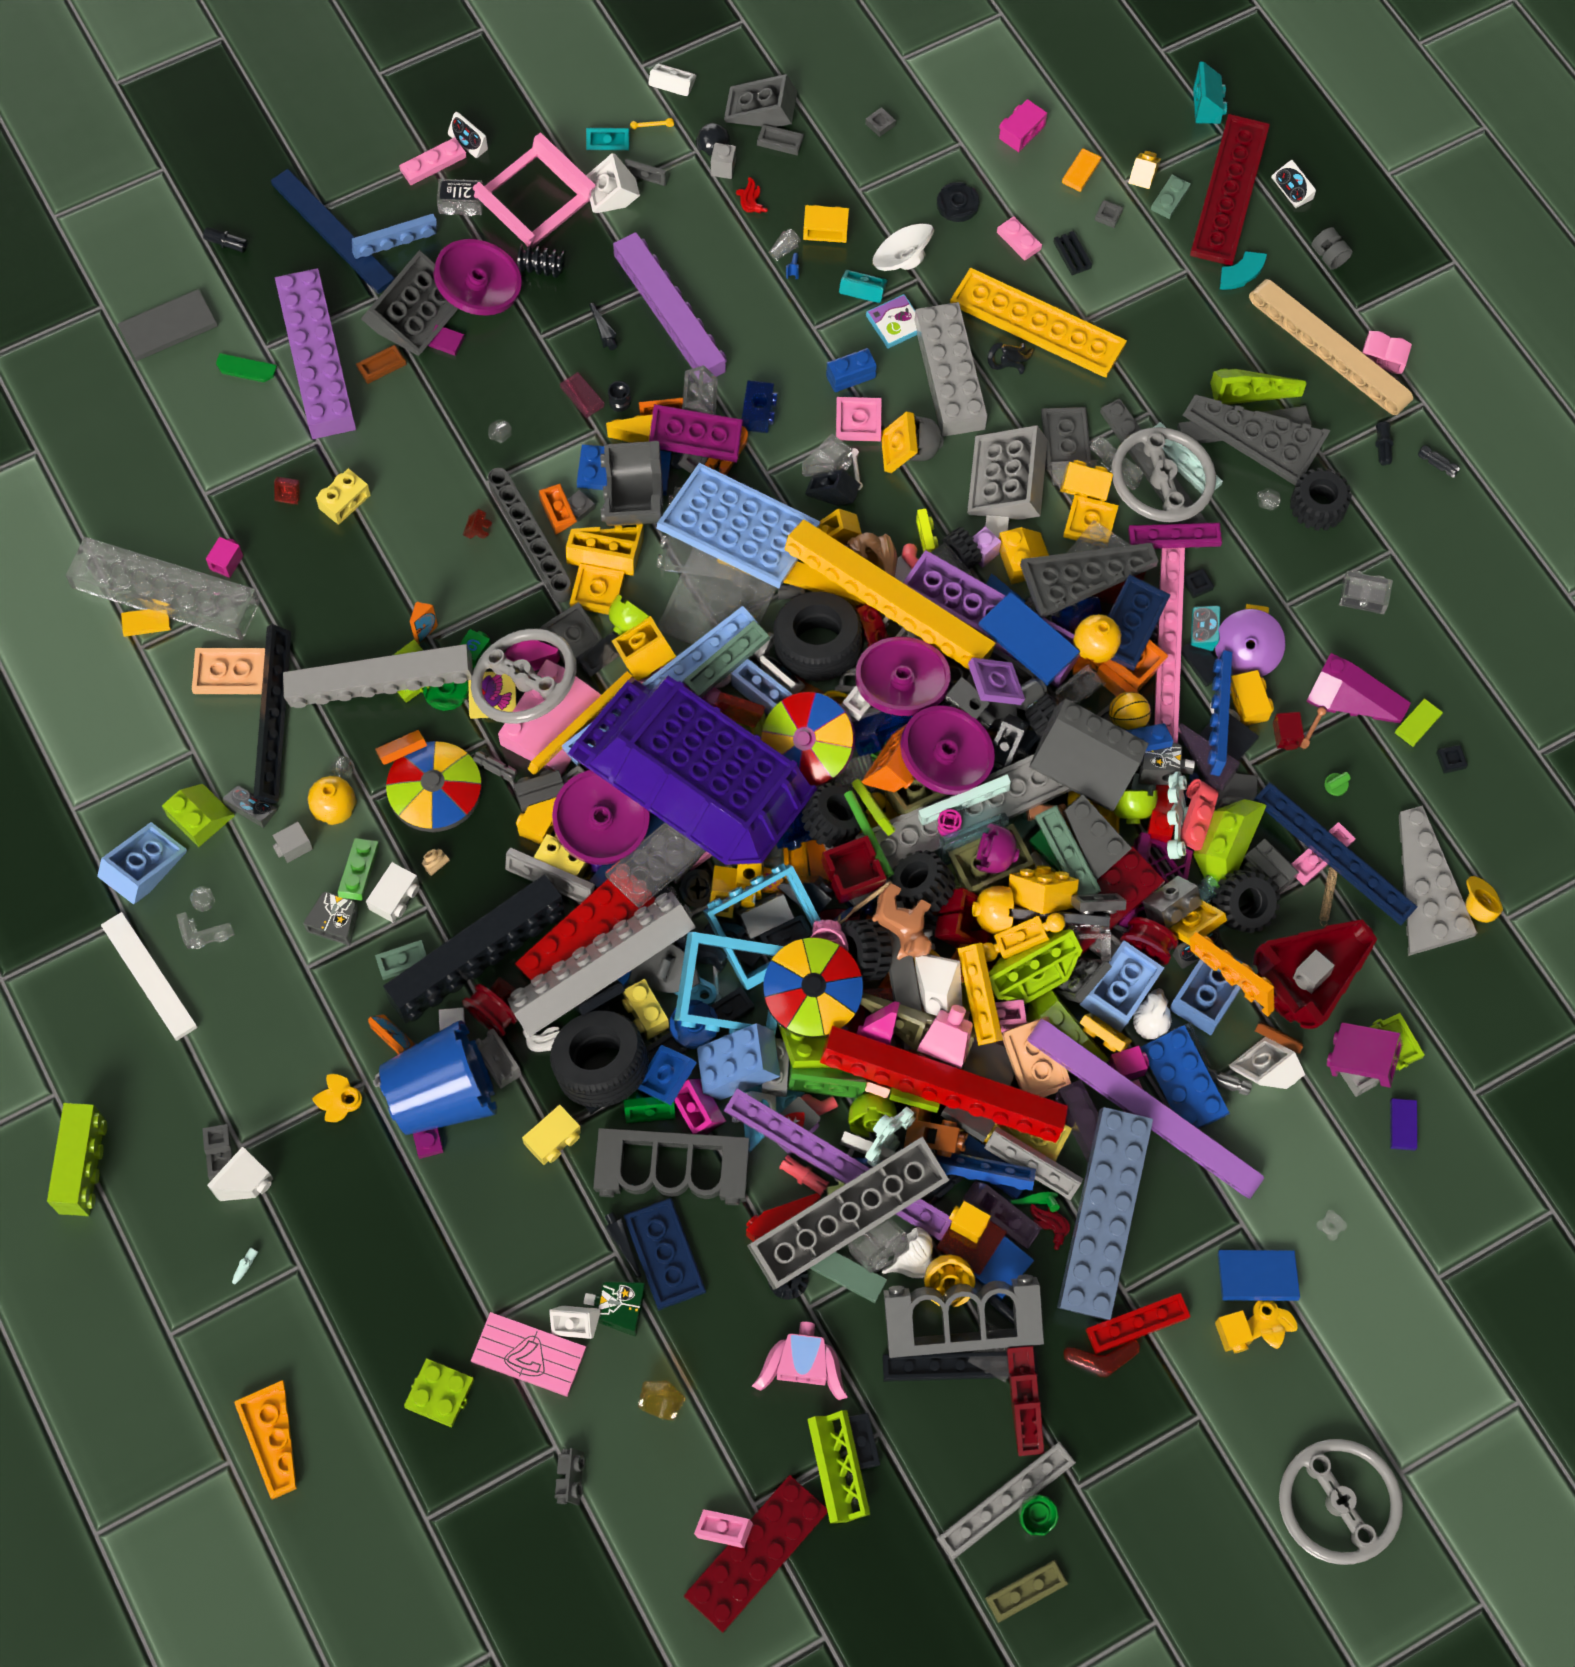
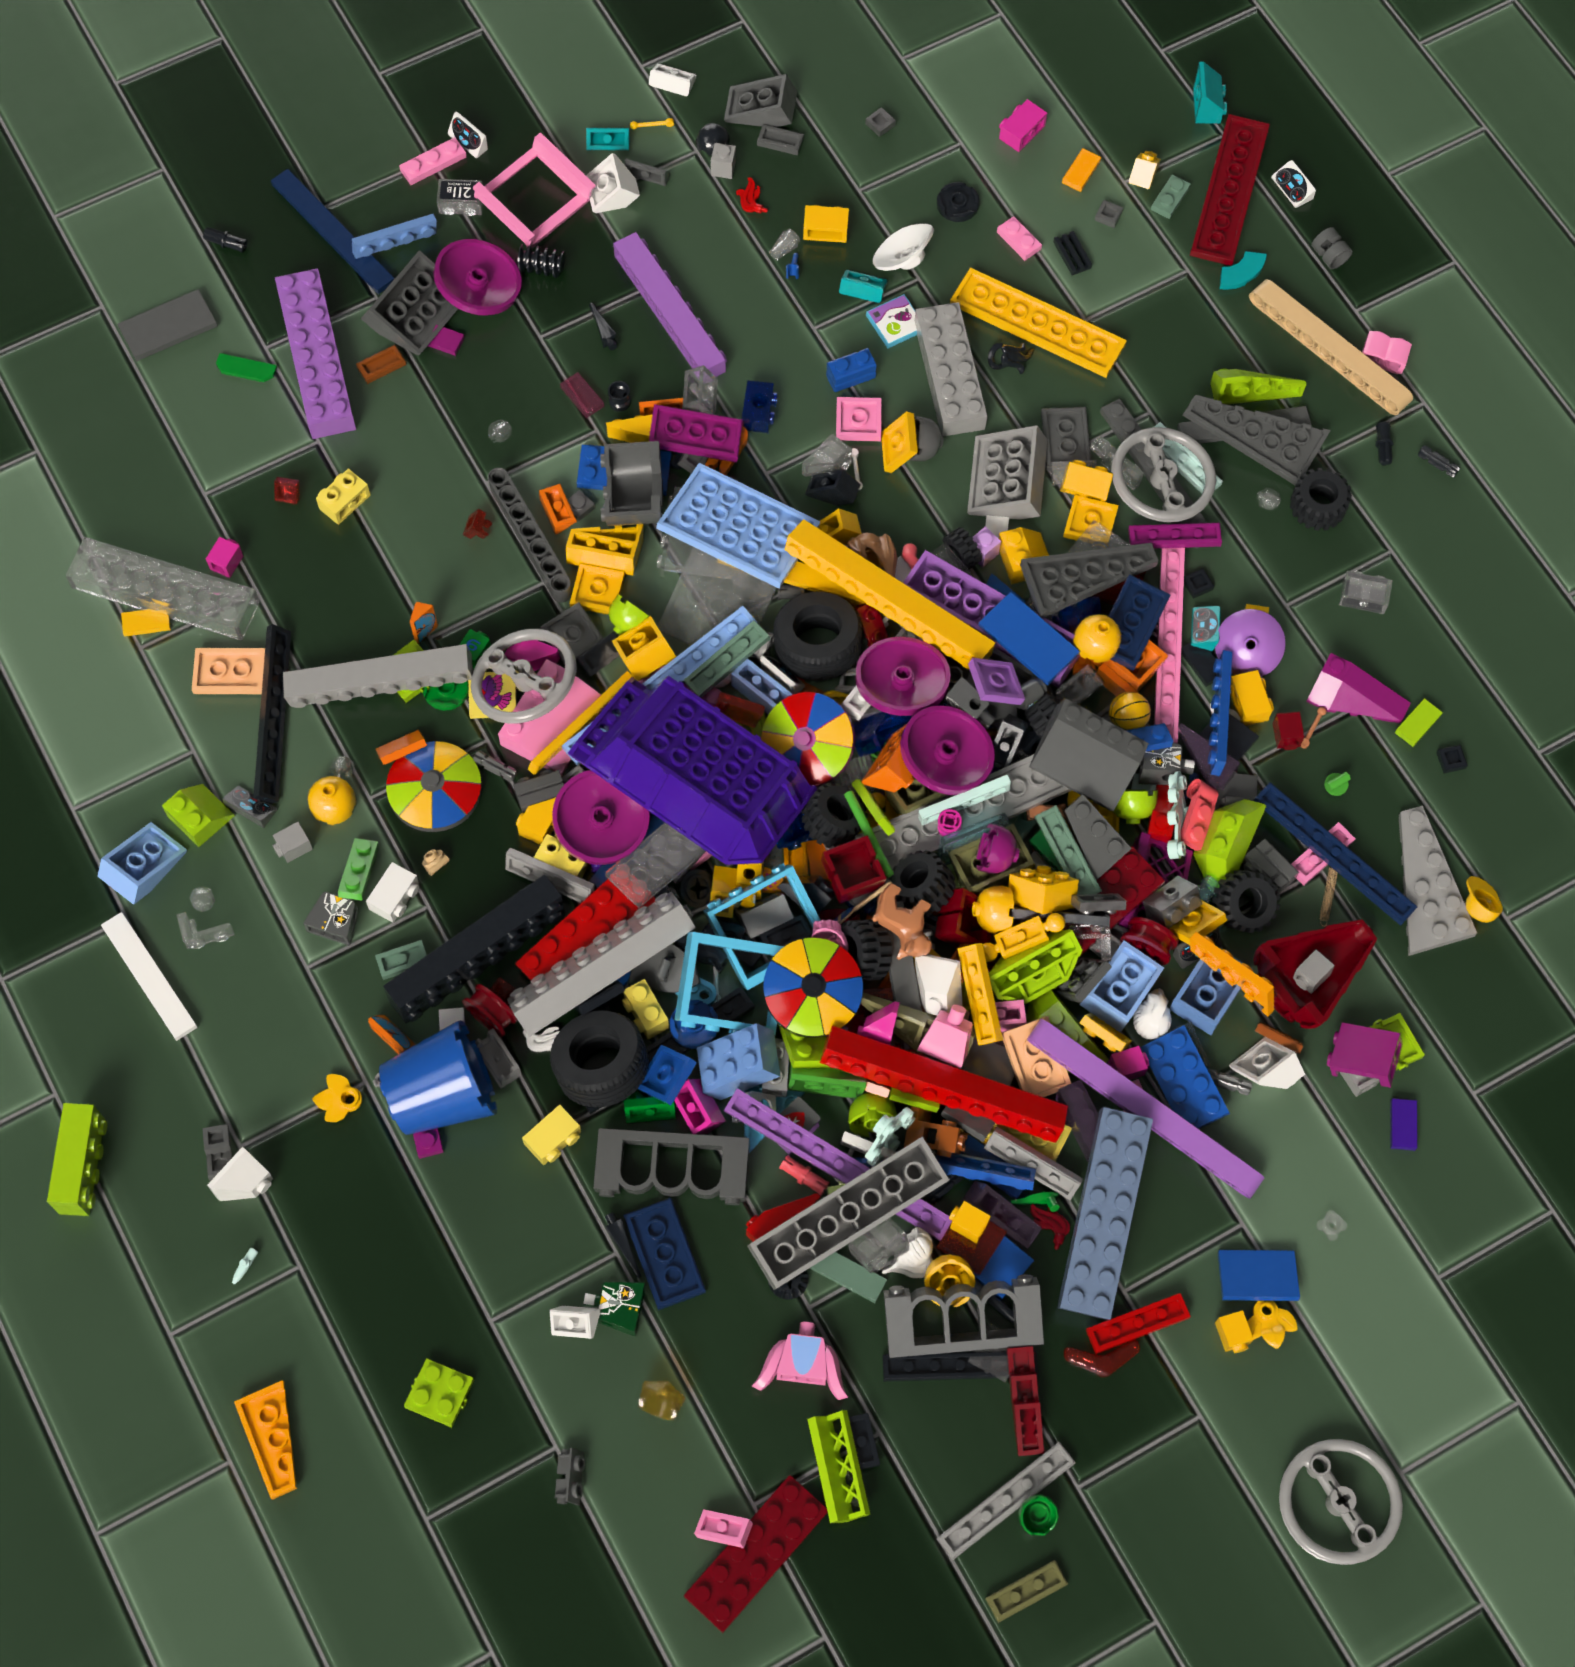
(528, 1354): bright pink tile -> none
(818, 1106): coral arm -> none
(925, 525): neon yellow plate -> none

